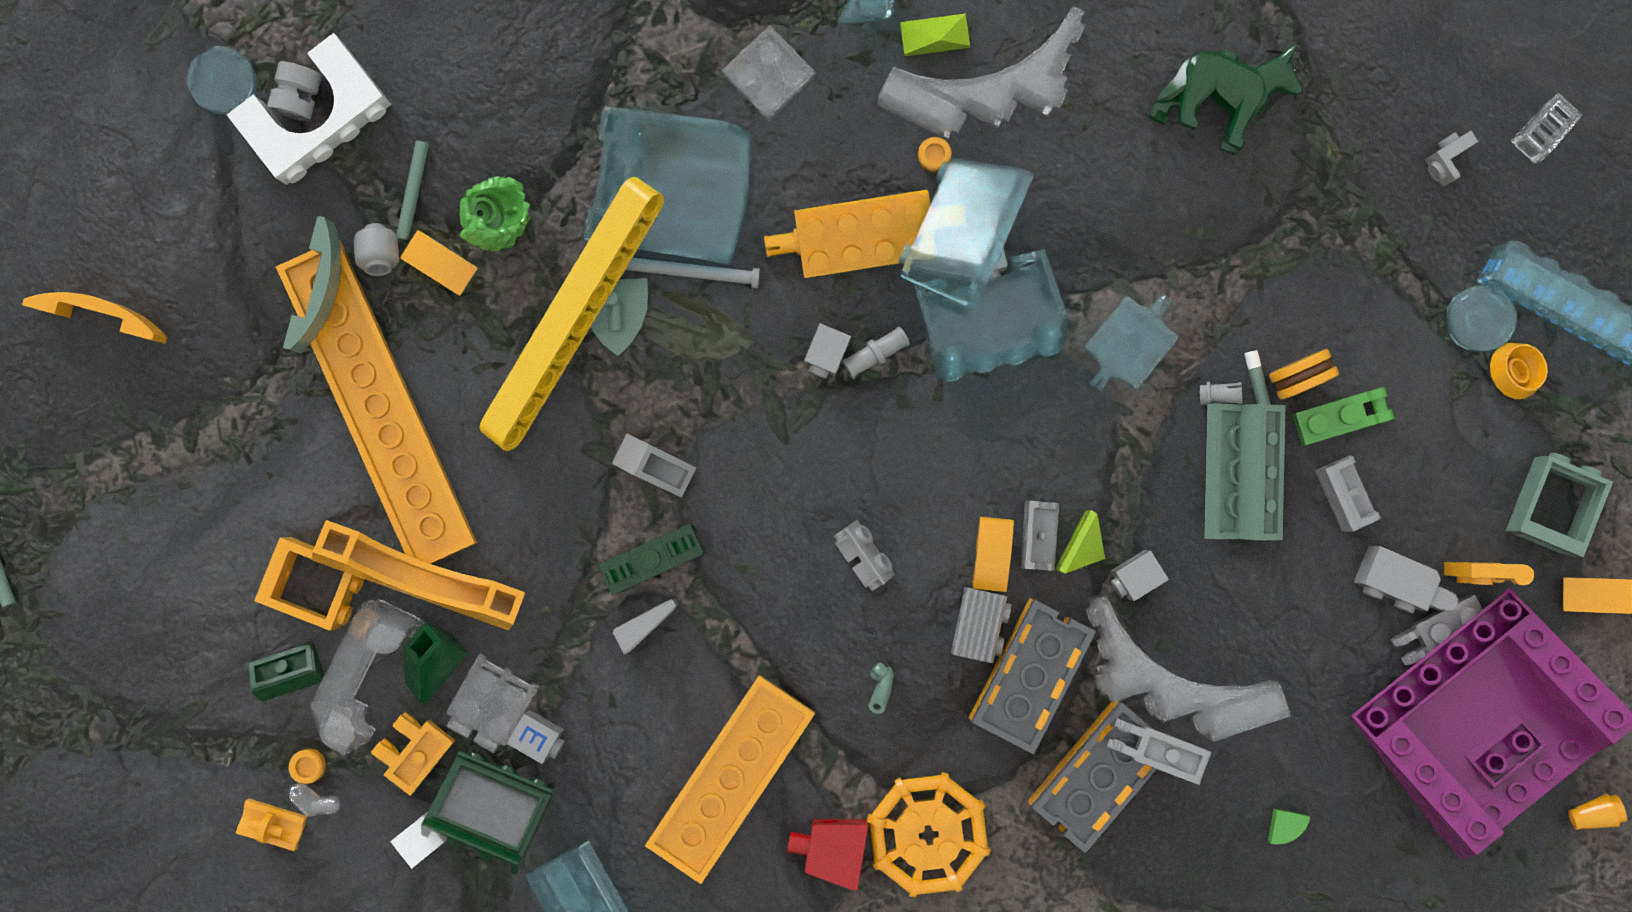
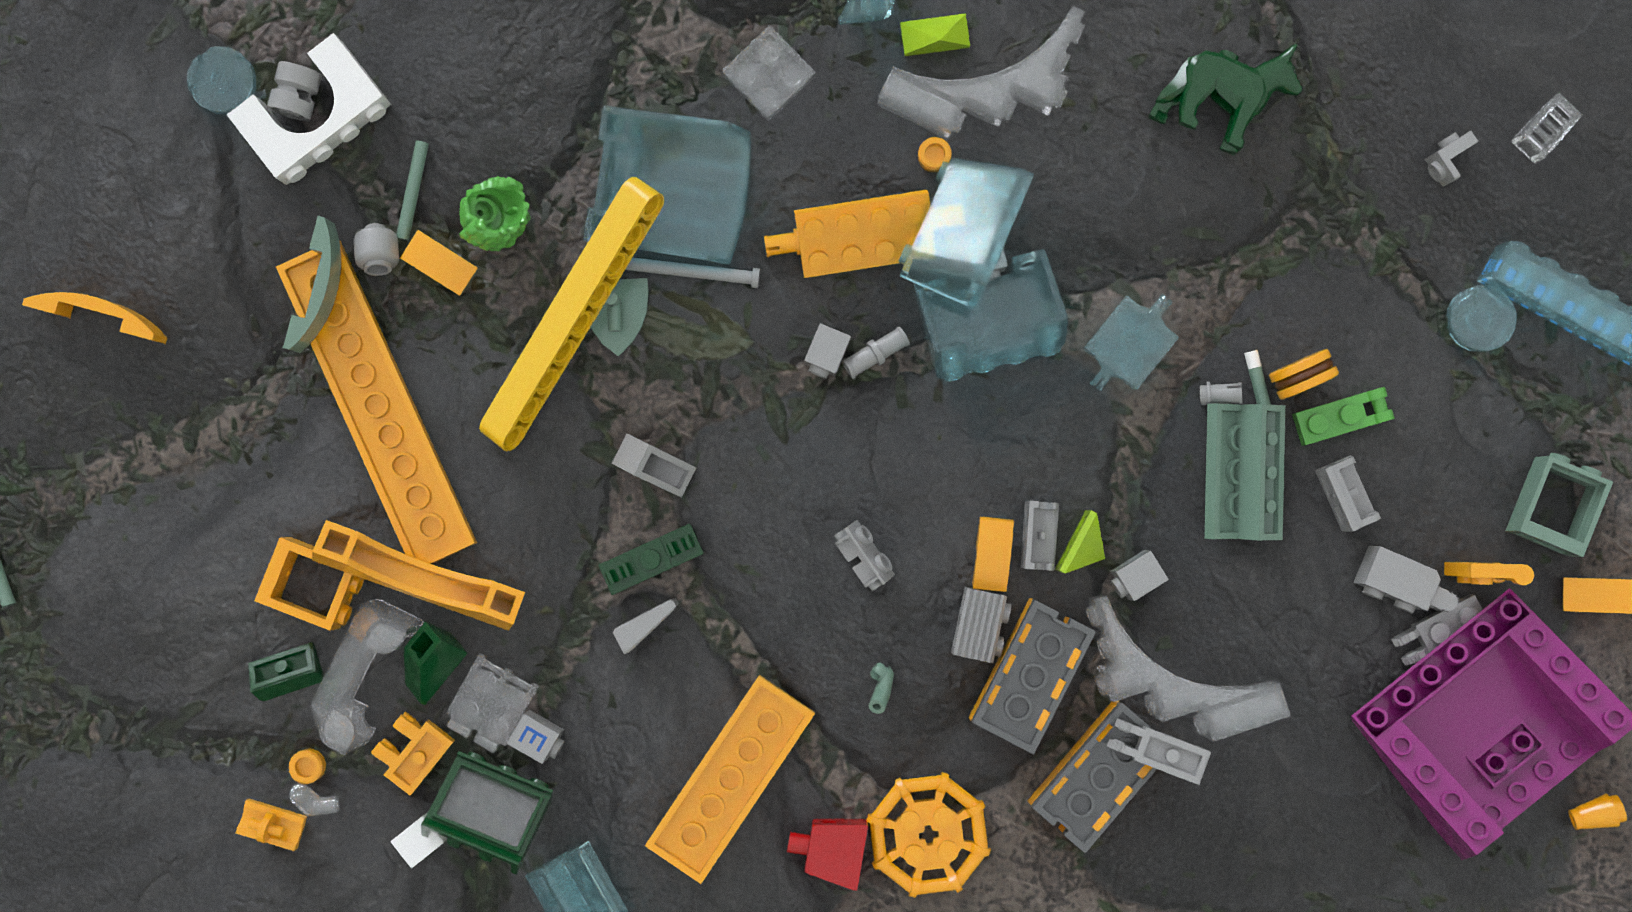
(1286, 826): bright green tile -> none
(1527, 362): light orange hat -> none

